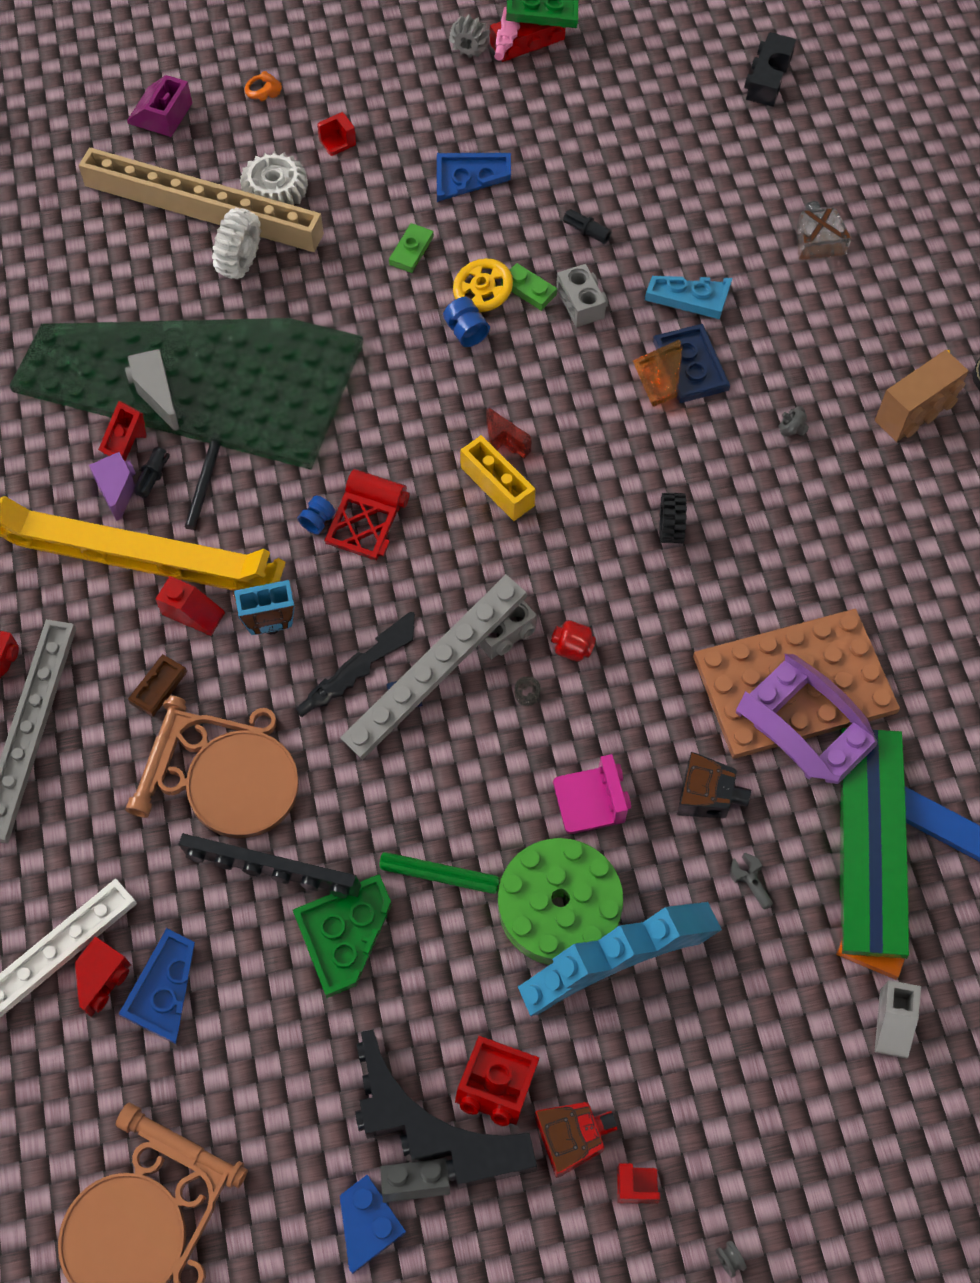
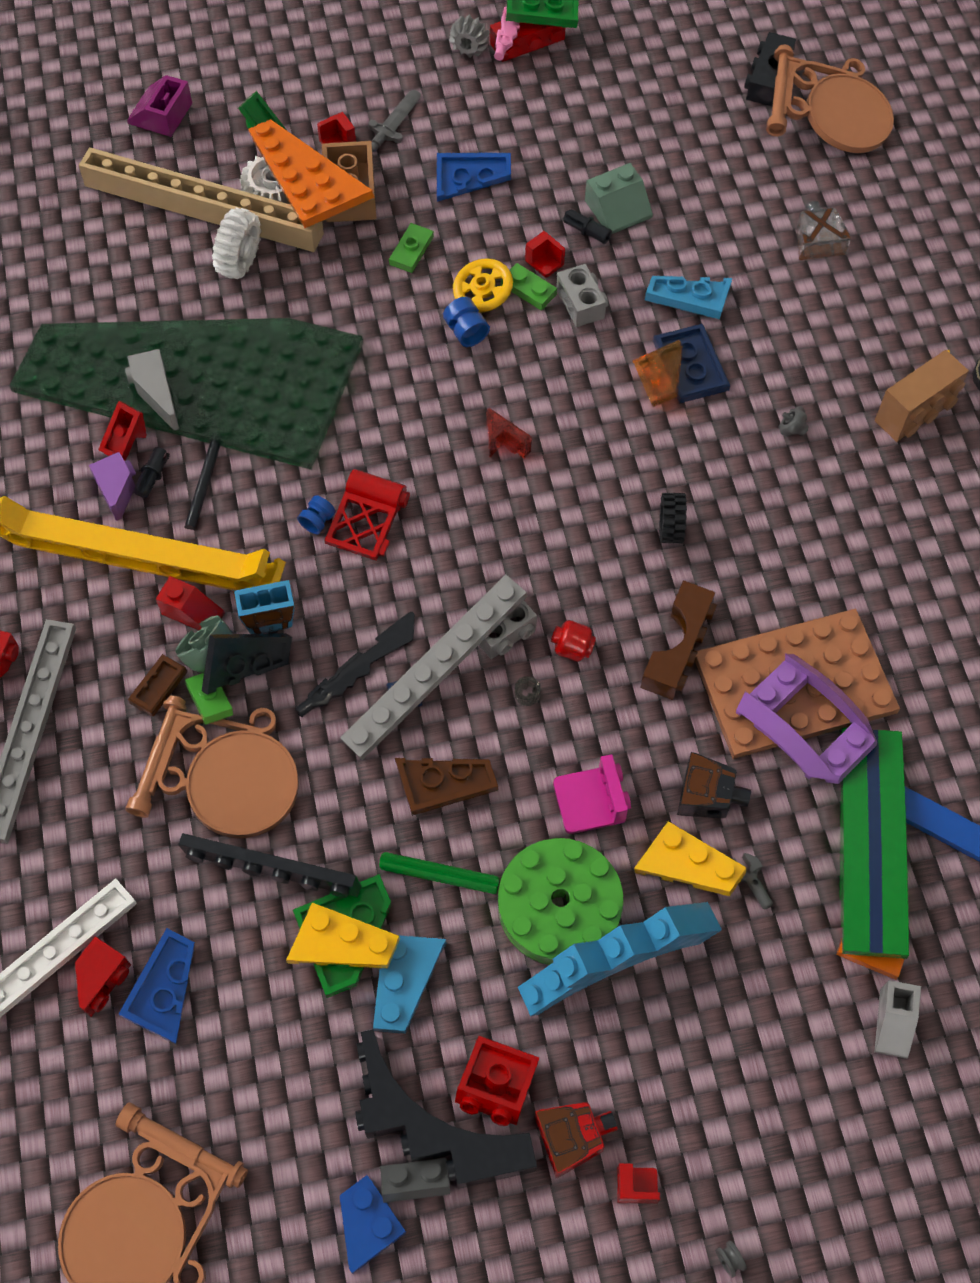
(194, 646): none -> sand green cylinder
(210, 706): none -> bright green plate
(242, 655): none -> black wing
(257, 111): none -> green tile
(270, 89): orange piece -> none
(307, 178): none -> orange wing
(339, 939): none -> yellow wing
(356, 160): none -> medium nougat brick
(387, 130): none -> flat silver sword
(404, 982): none -> dark azure wing
(443, 783): none -> reddish brown wing
(497, 478): yellow brick -> none
(545, 254): none -> red panel
(618, 198): none -> sand green slope
(666, 668): none -> reddish brown arch
(686, 859): none -> yellow wing
(840, 106): none -> nougat piece

